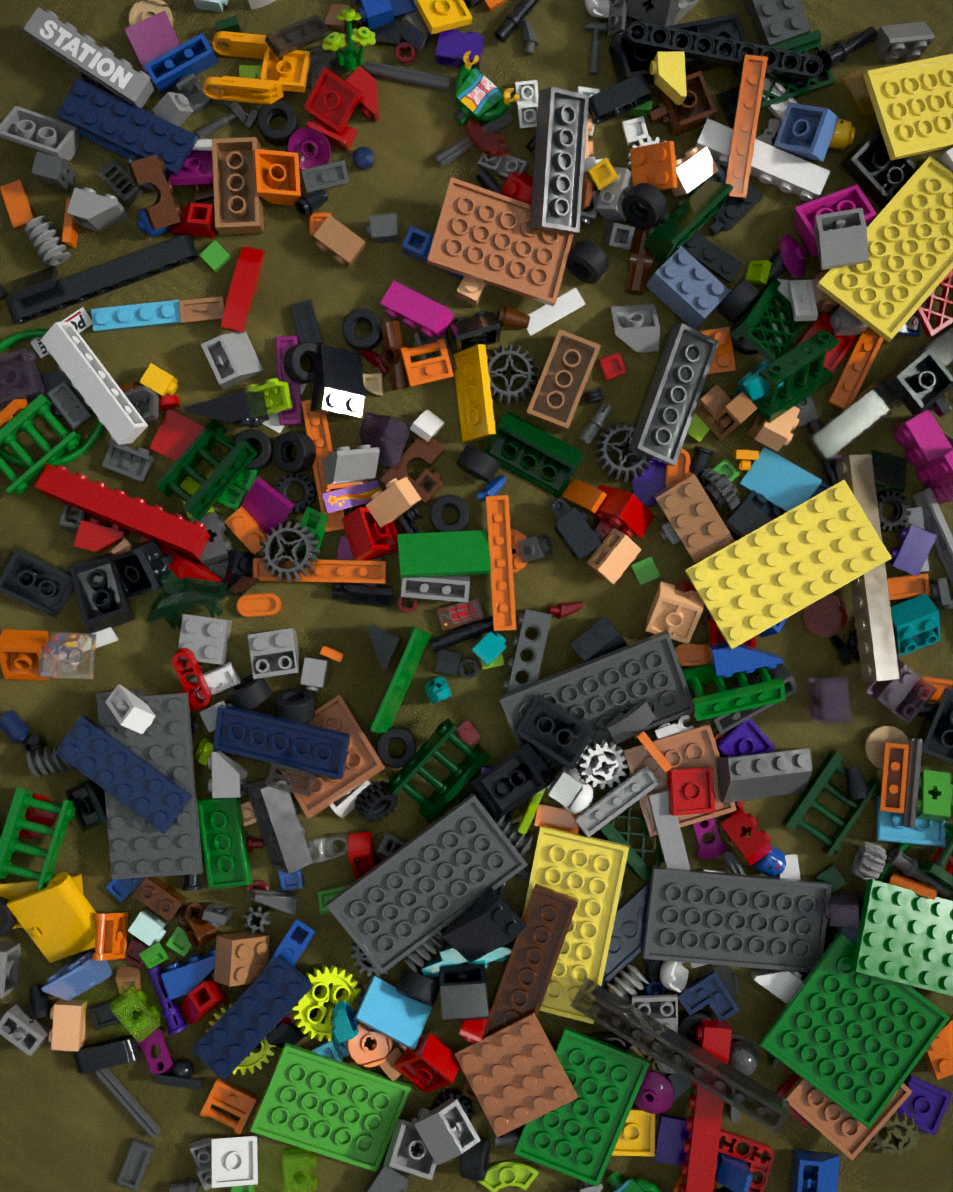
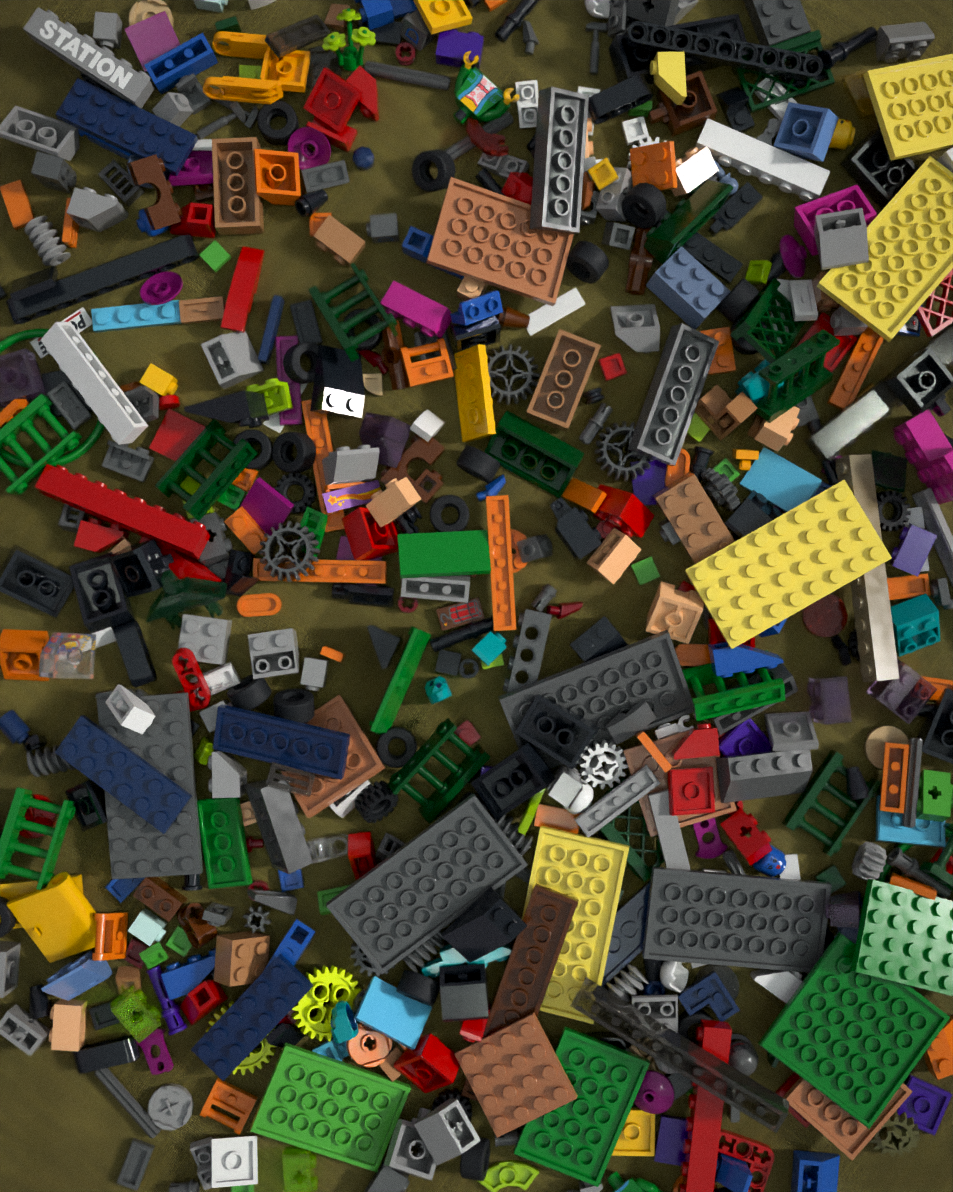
(107, 30): none -> light grey brick
(135, 653): none -> black beam
(161, 288): none -> magenta dish
(170, 1106): none -> light grey tile
(181, 1076): black tile -> none
(246, 479): none -> orange tile
(271, 330): none -> dark blue tile
(341, 328): none -> dark green fence
(421, 171): none -> black tyre
(478, 308): none -> blue bracket
(544, 597): none -> dark grey pin
(698, 743): none -> red slope
(746, 124): orange plate -> none
(791, 731): none -> light grey tile

